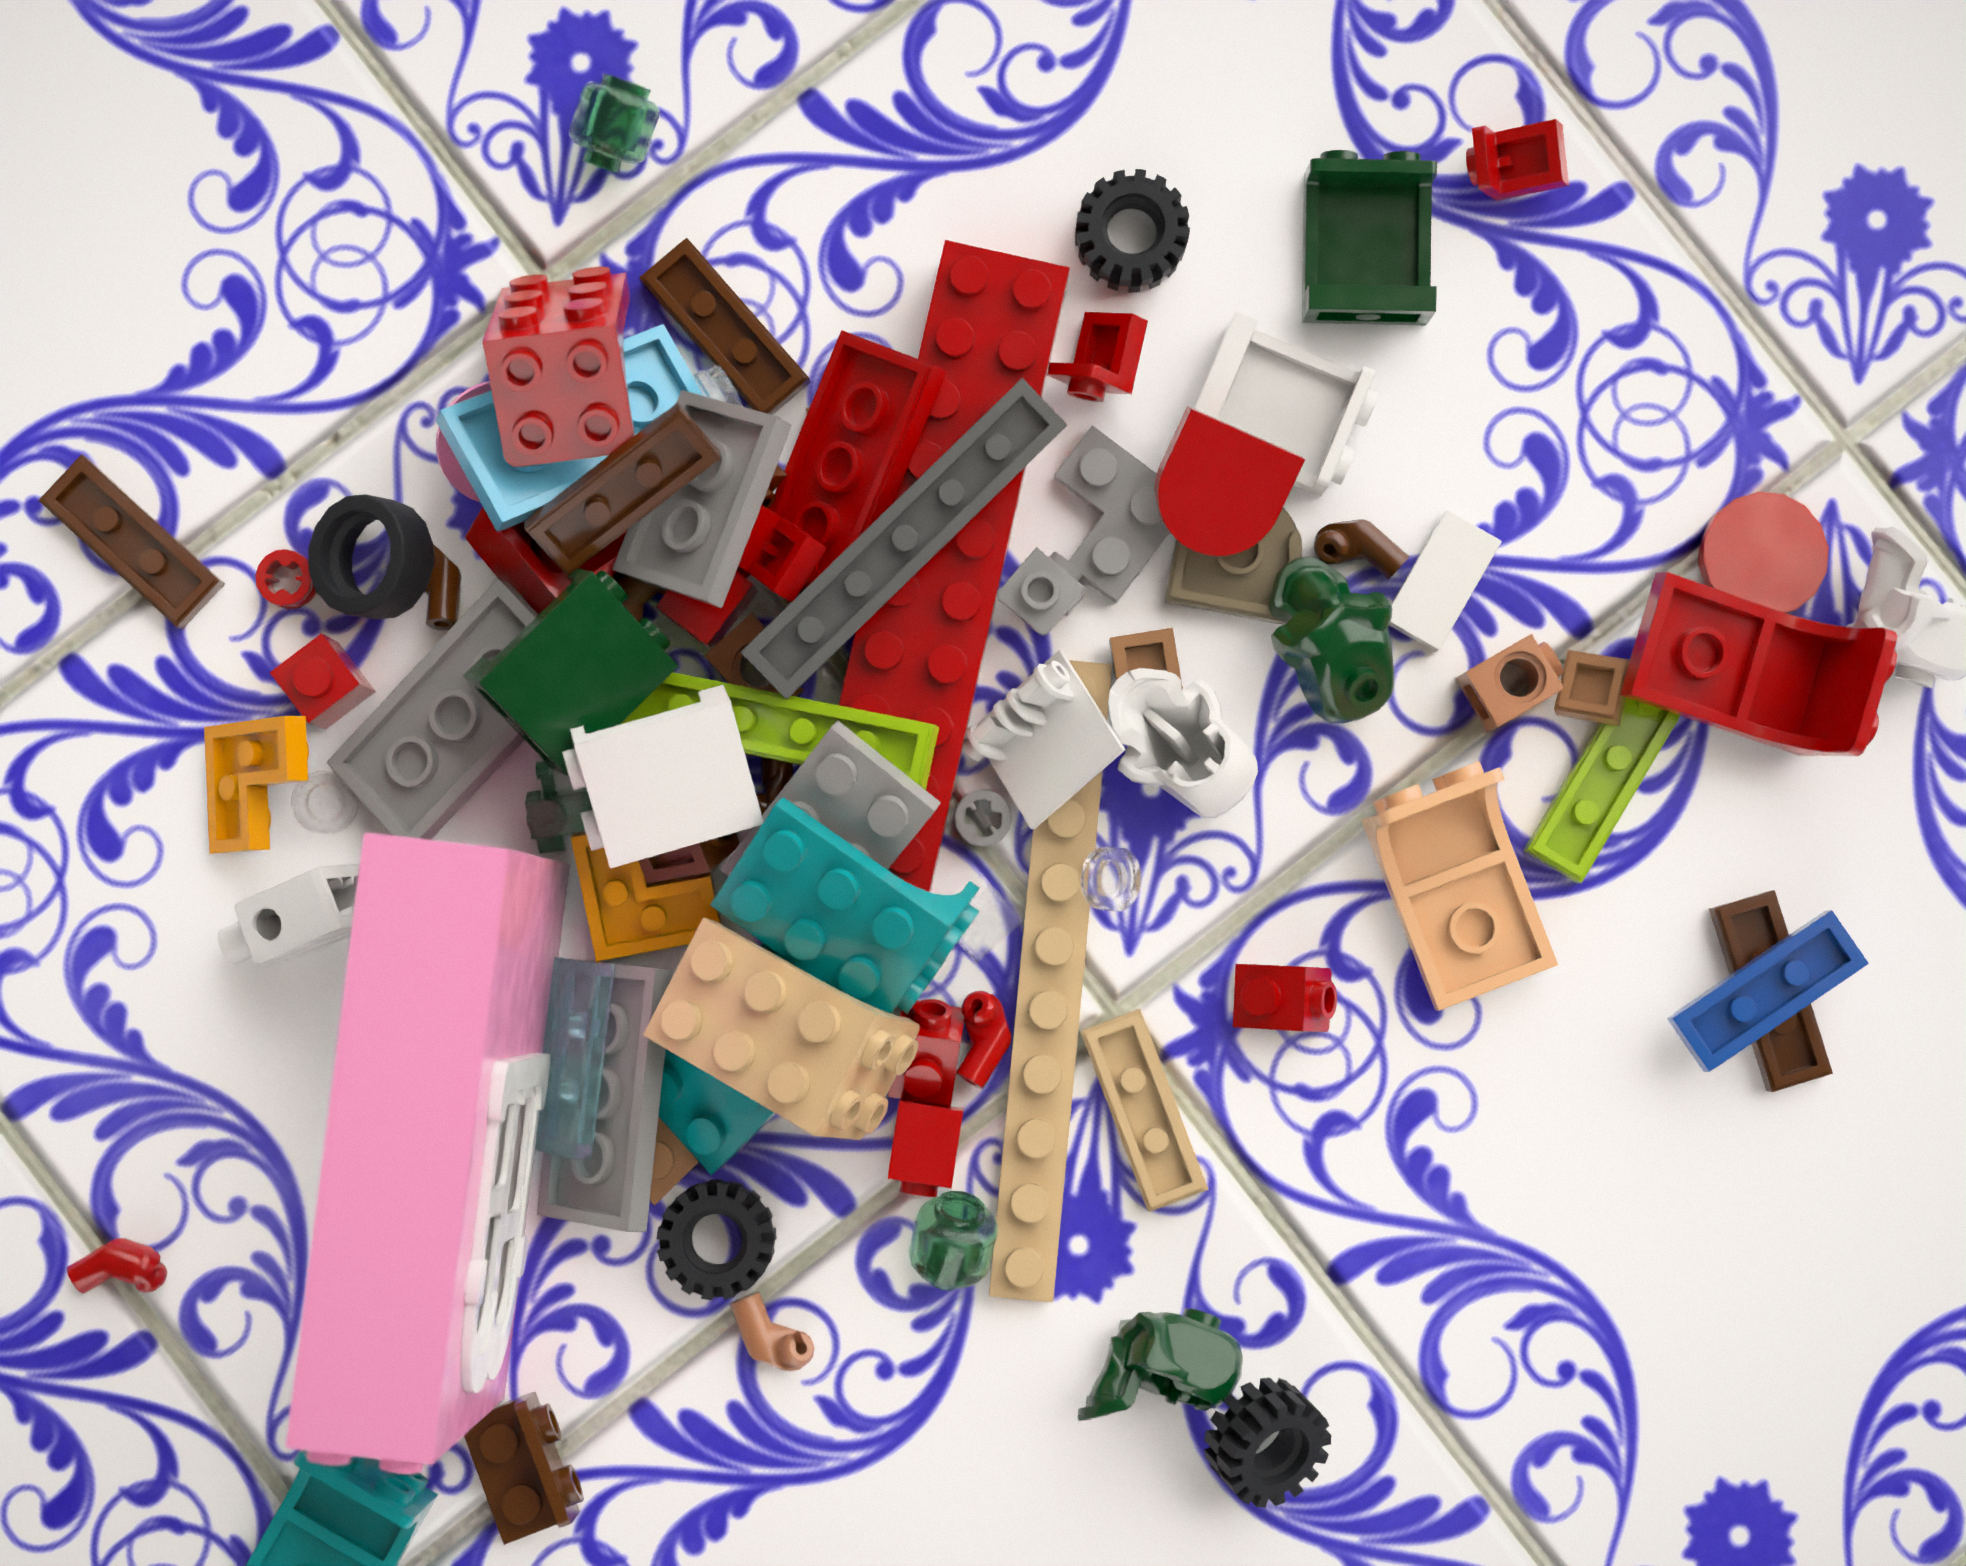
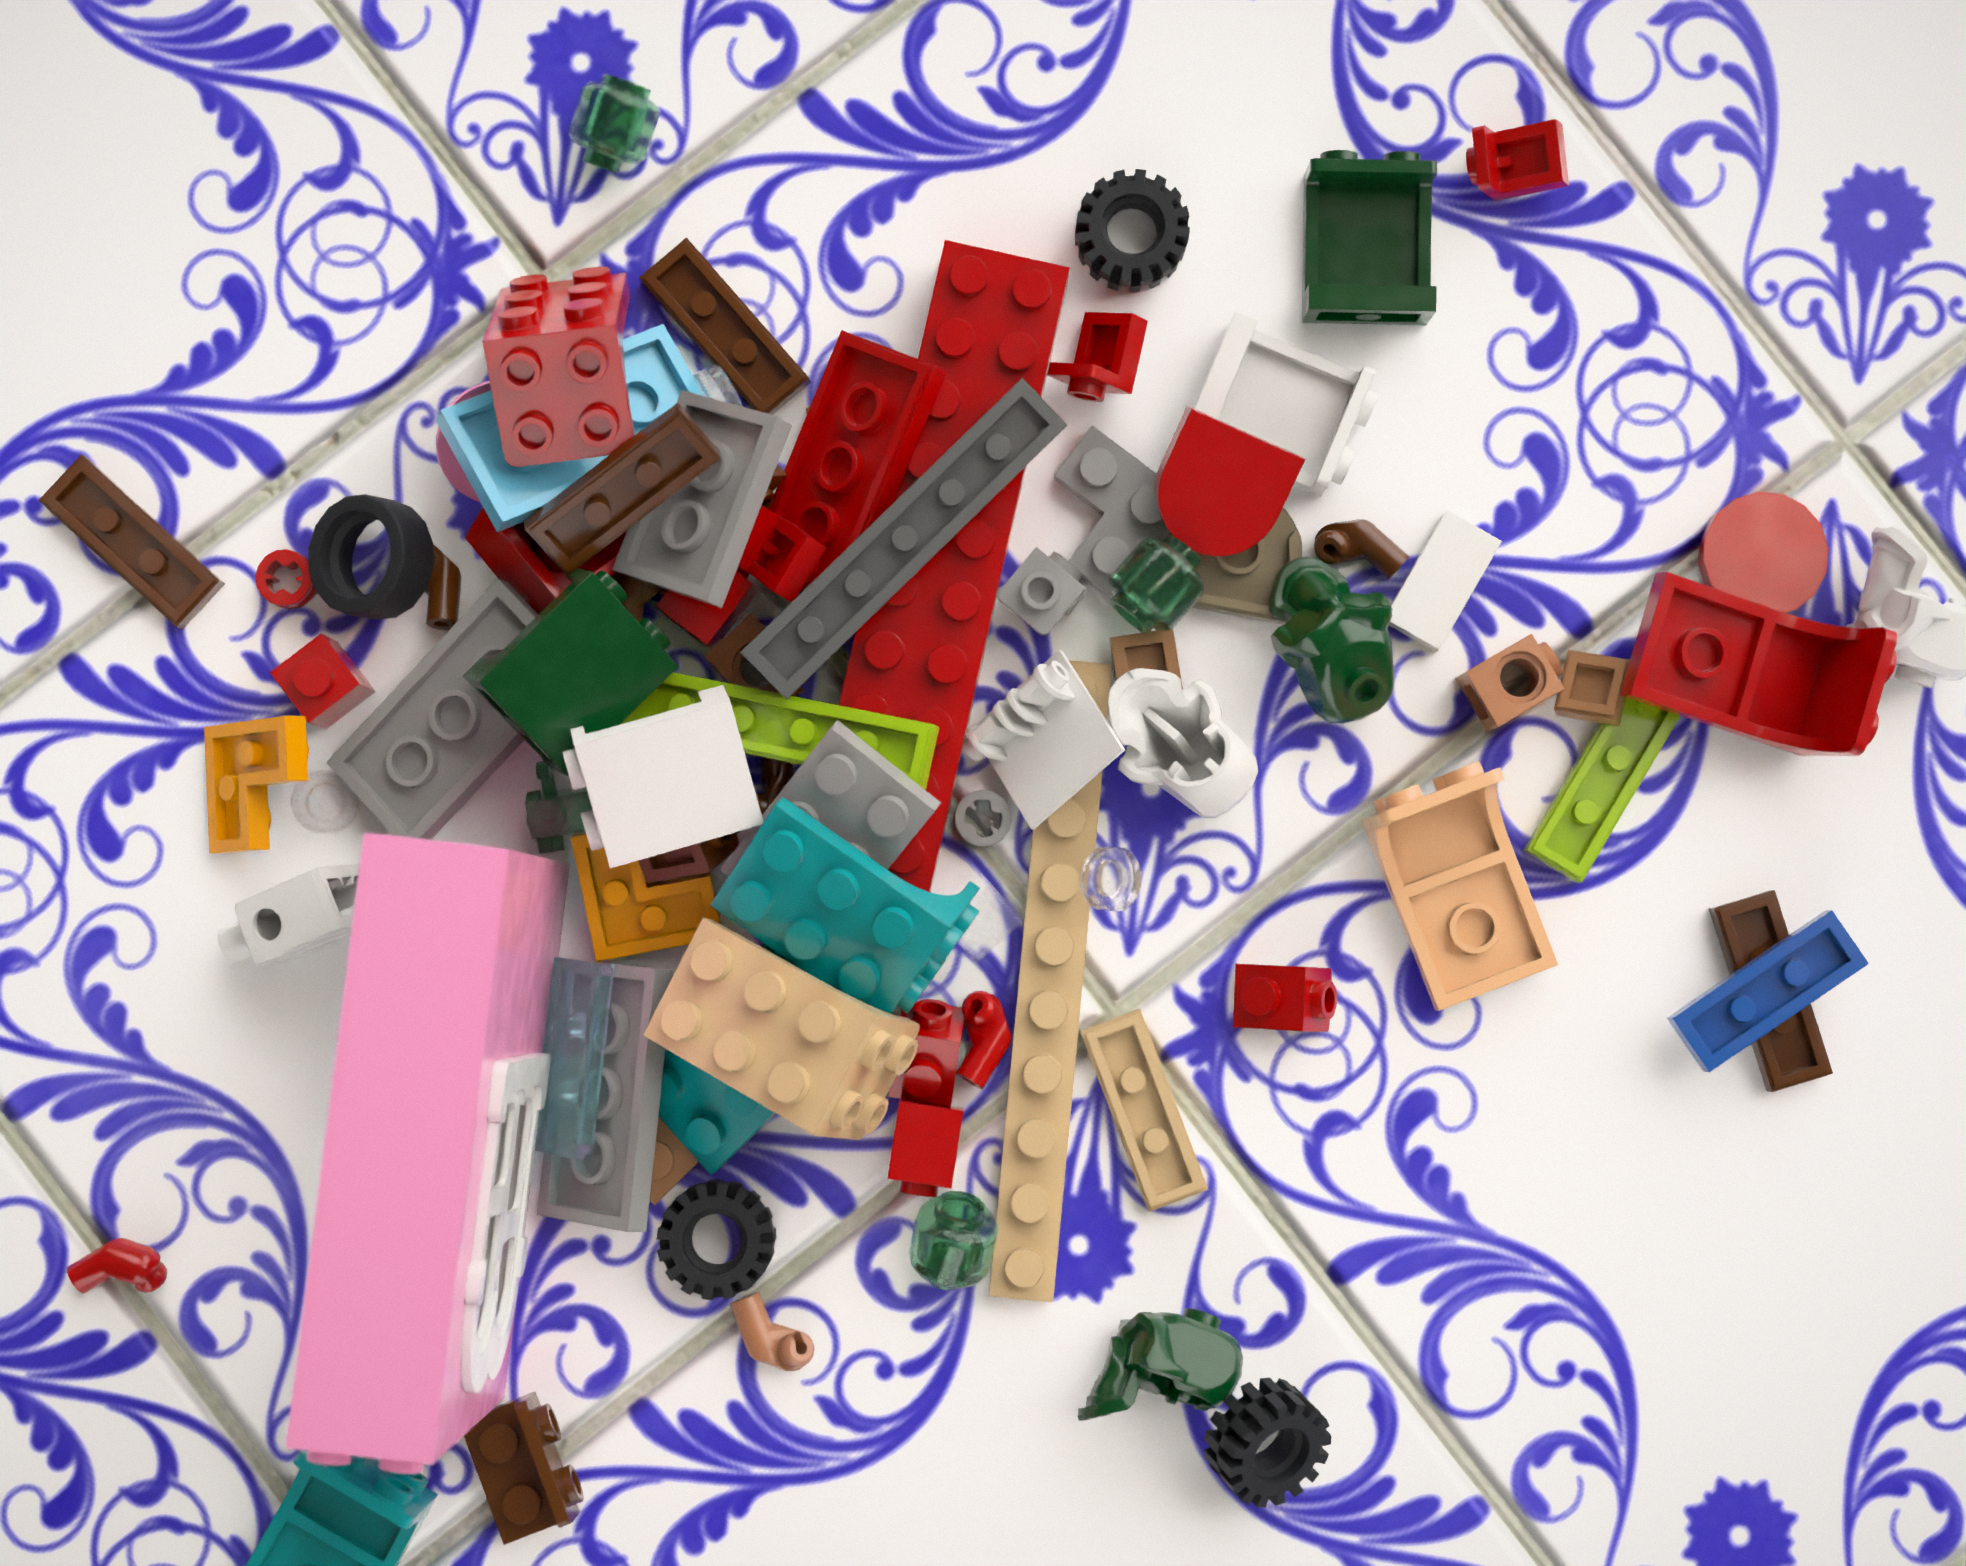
(1156, 584): none -> clear green head

